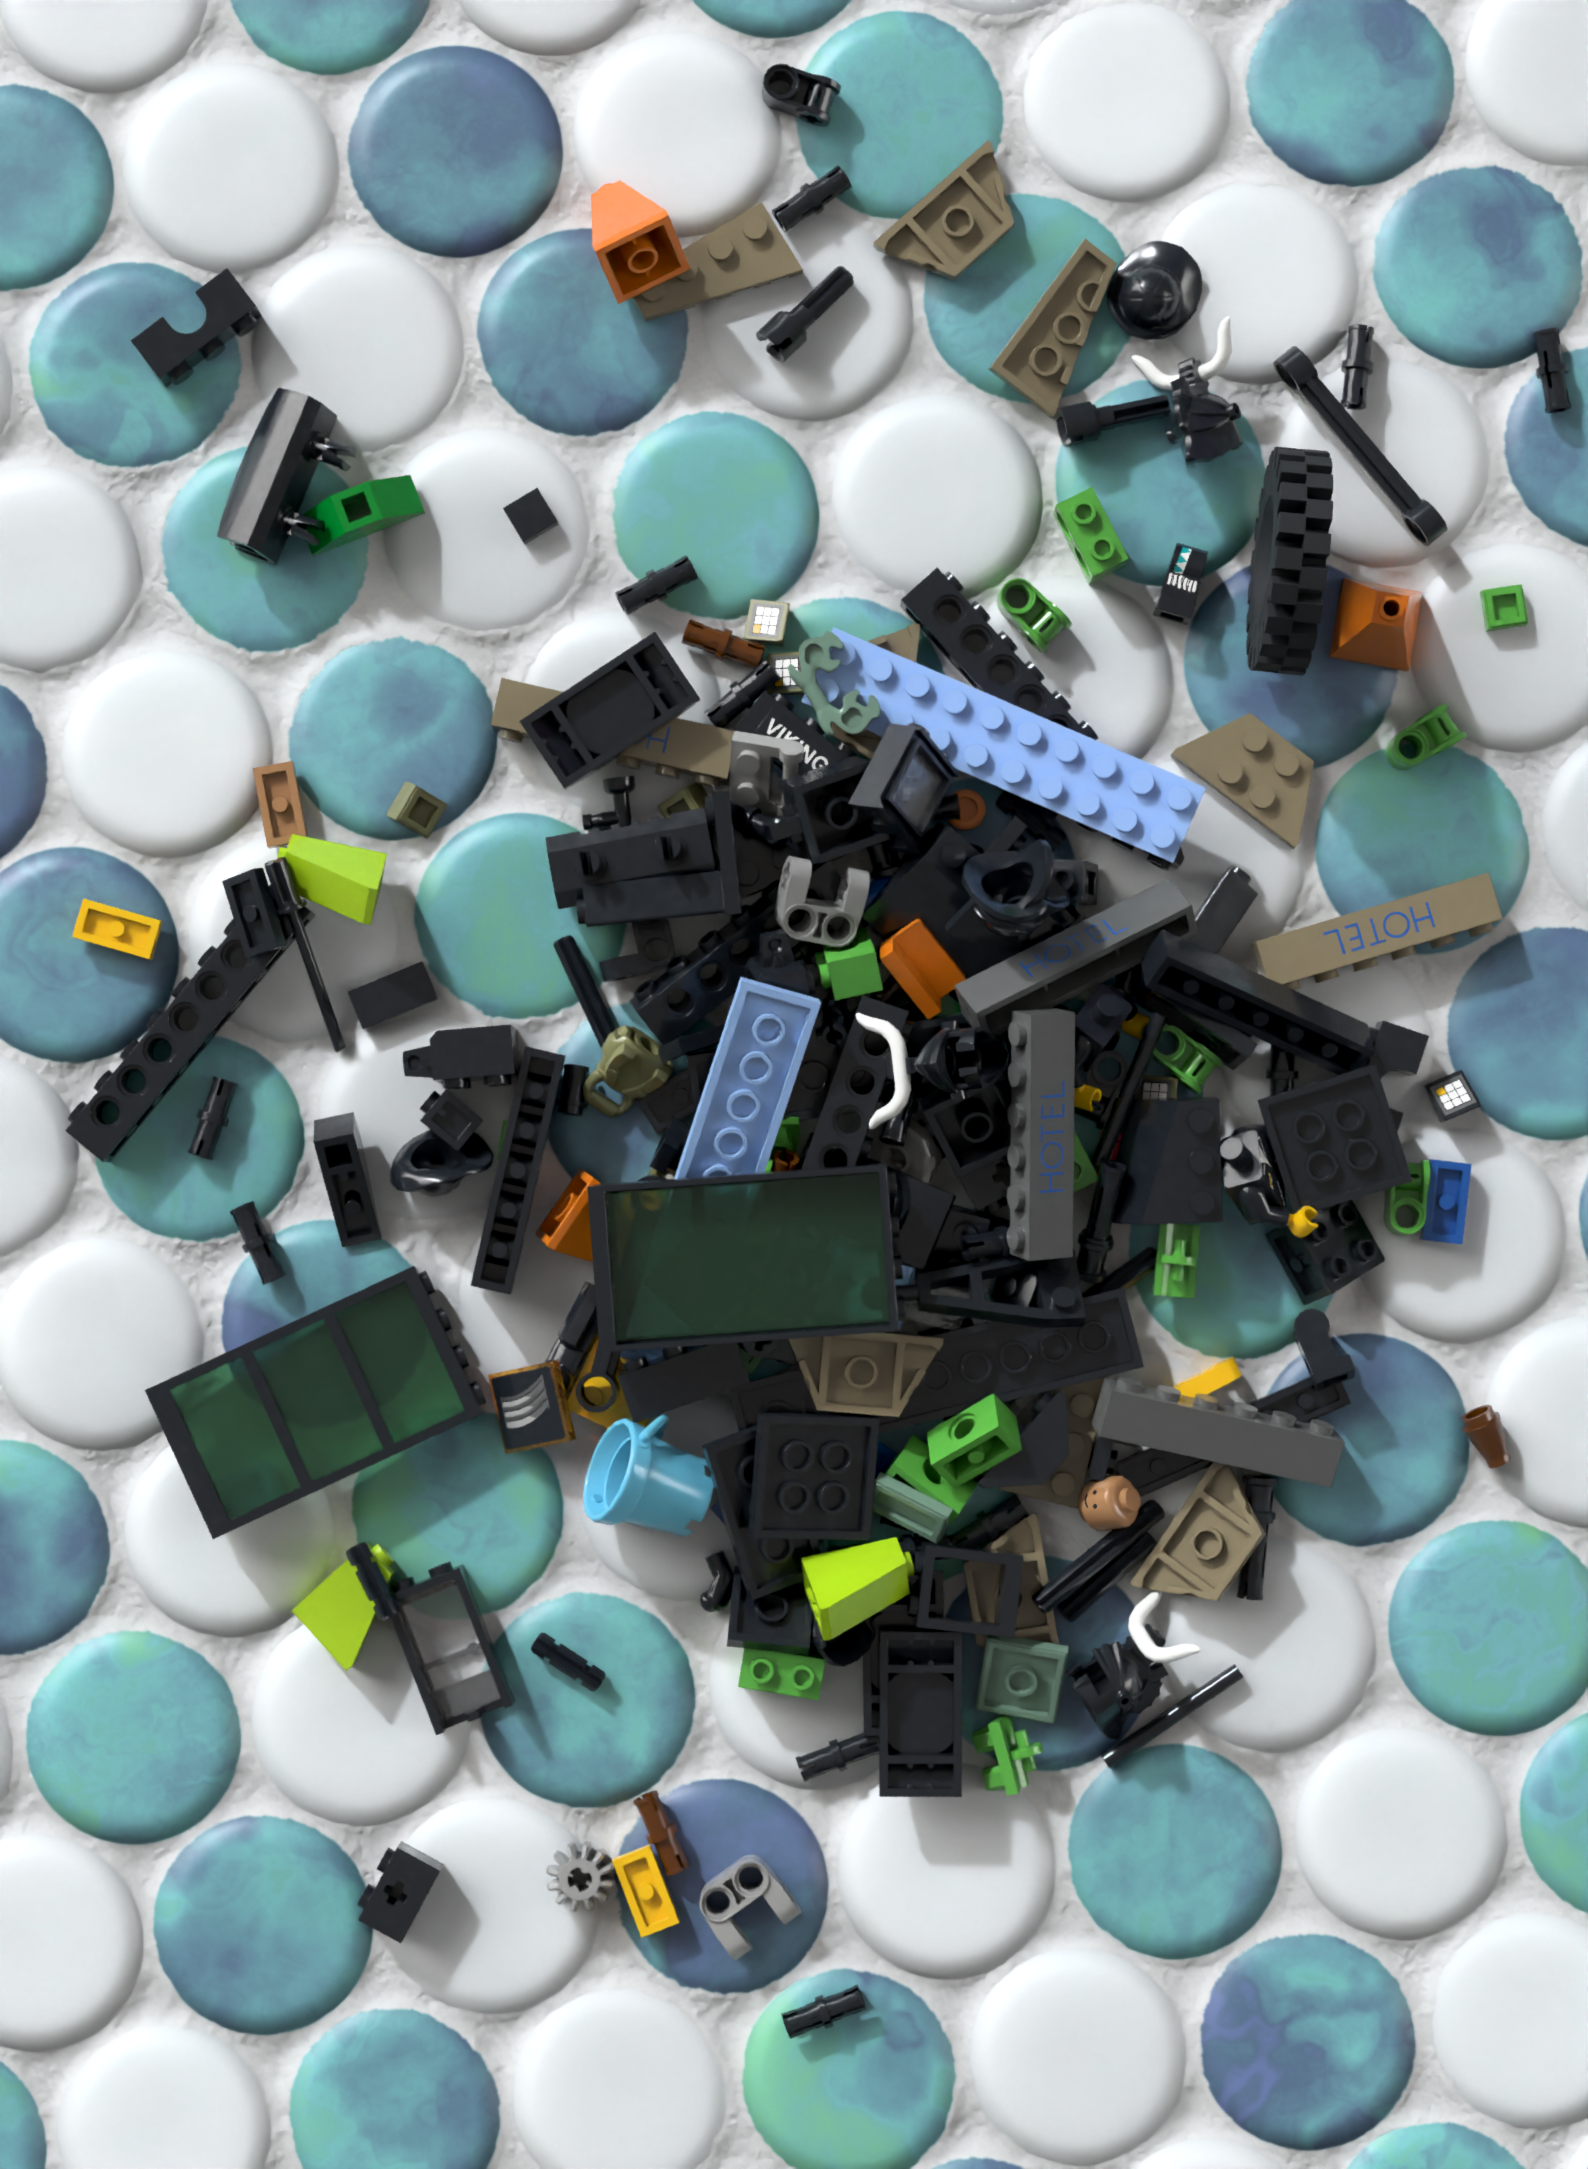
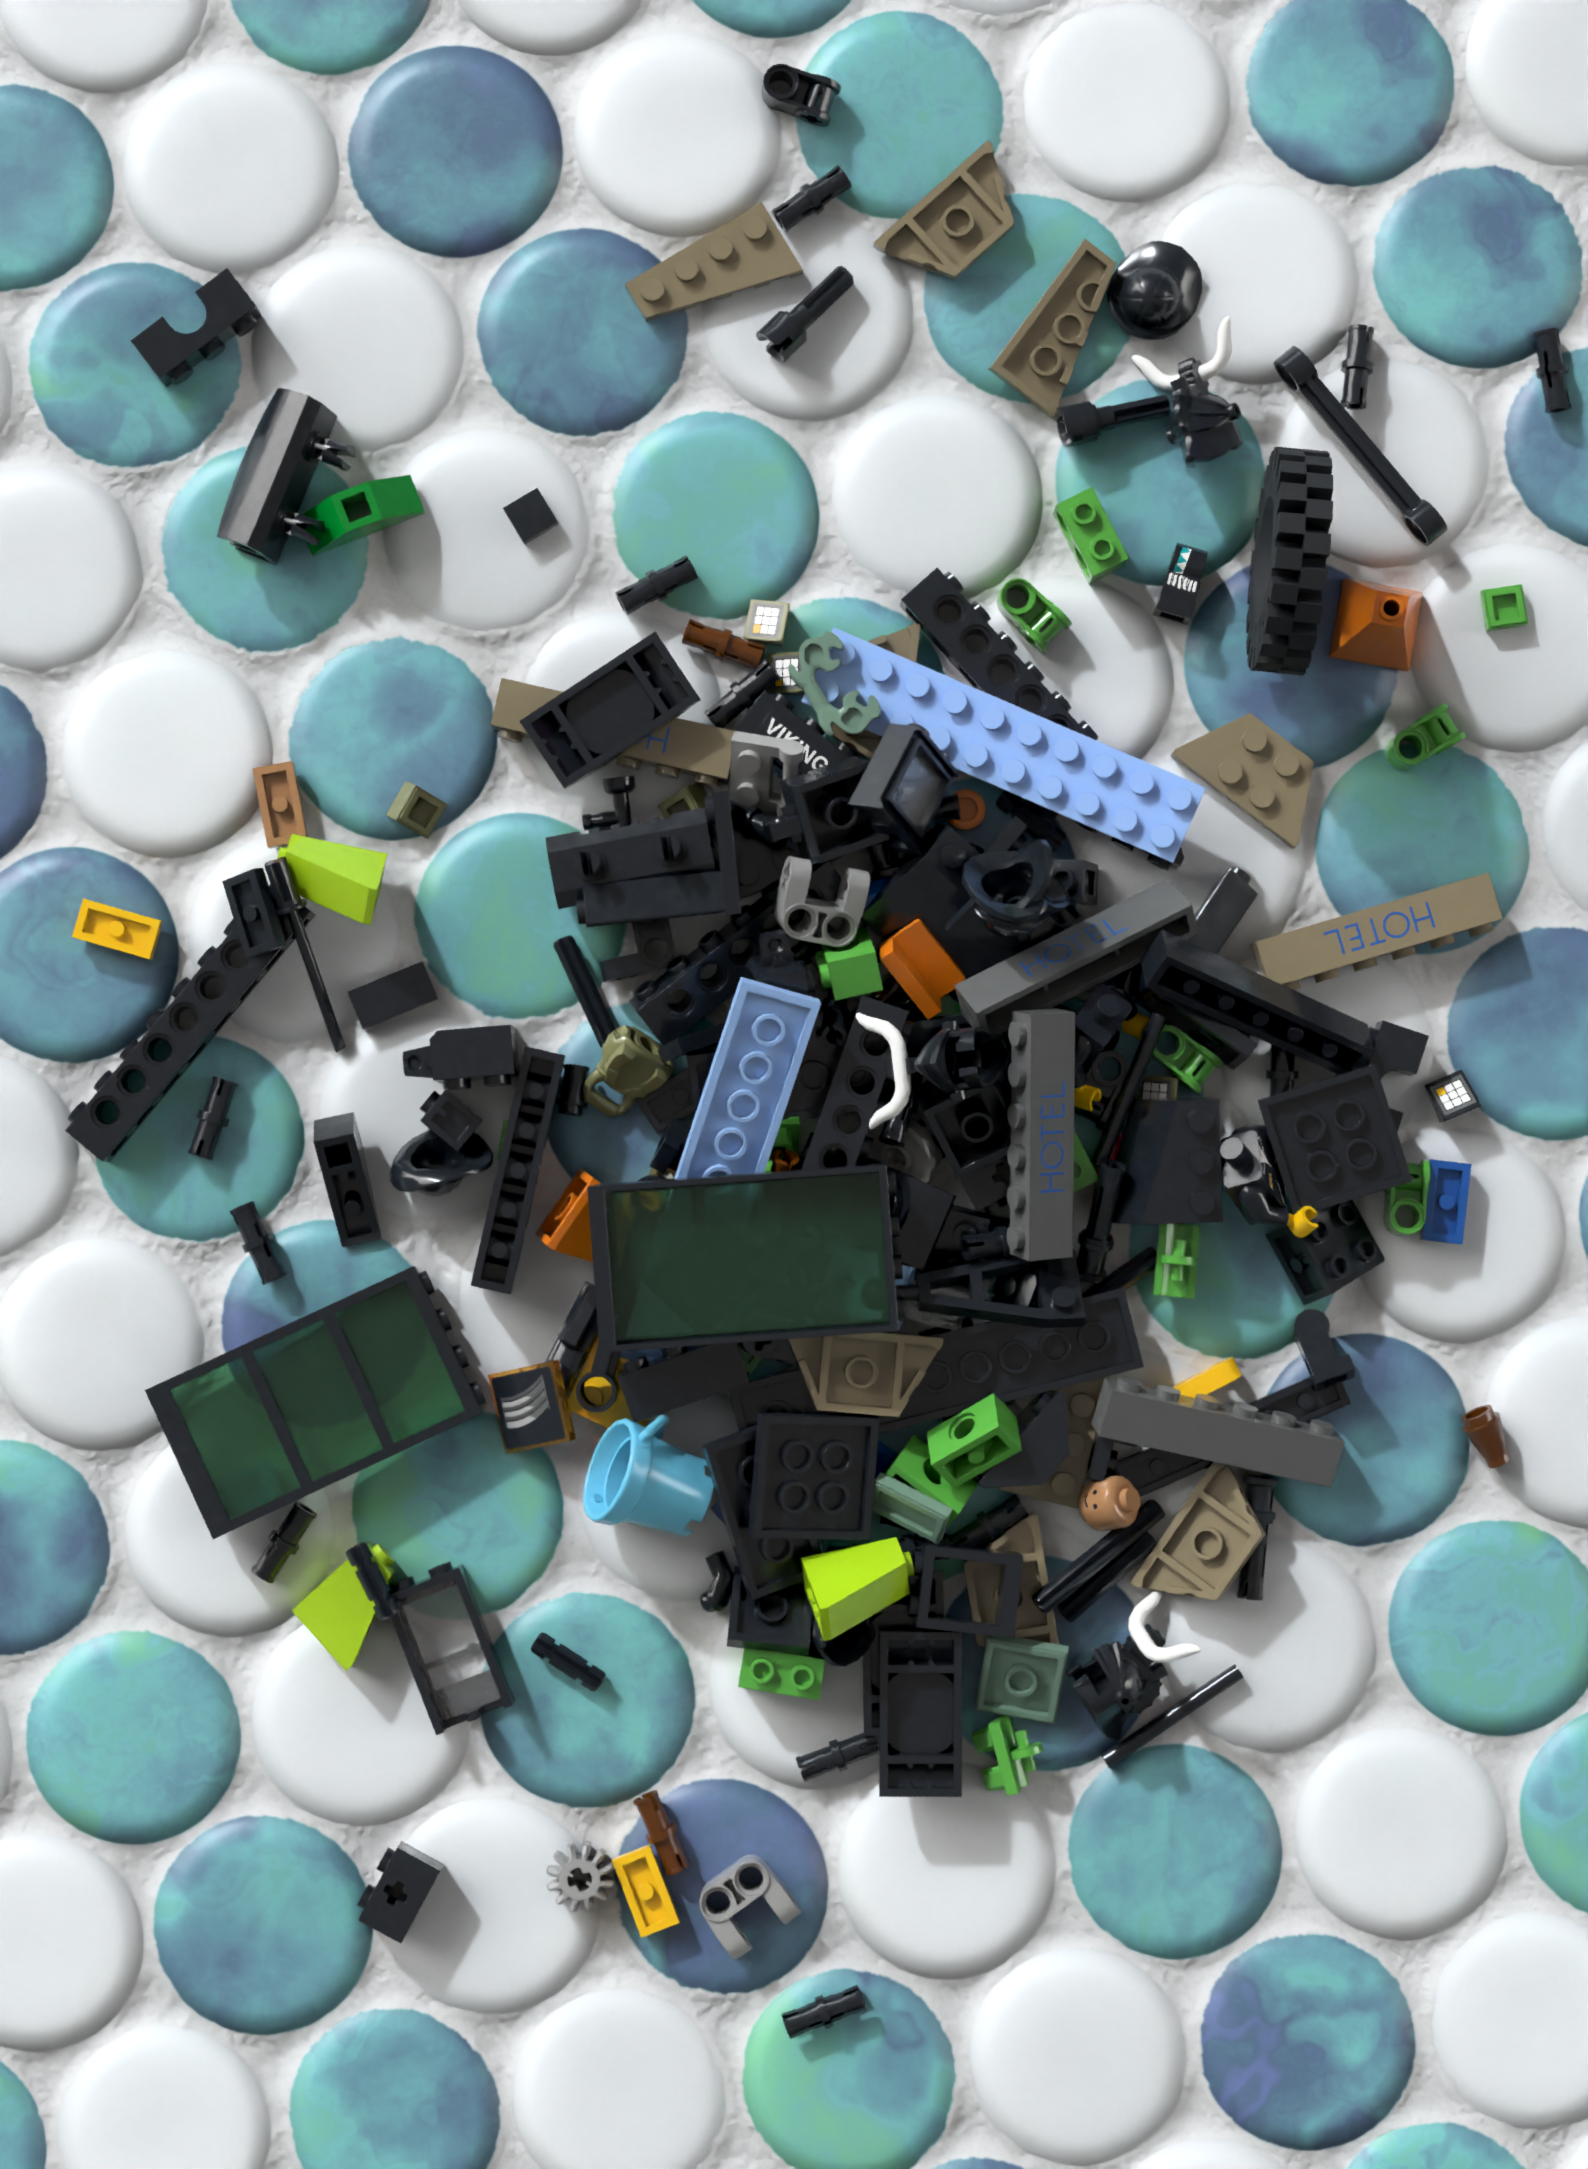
(284, 1542): none -> black pin
(633, 241): orange slope -> none

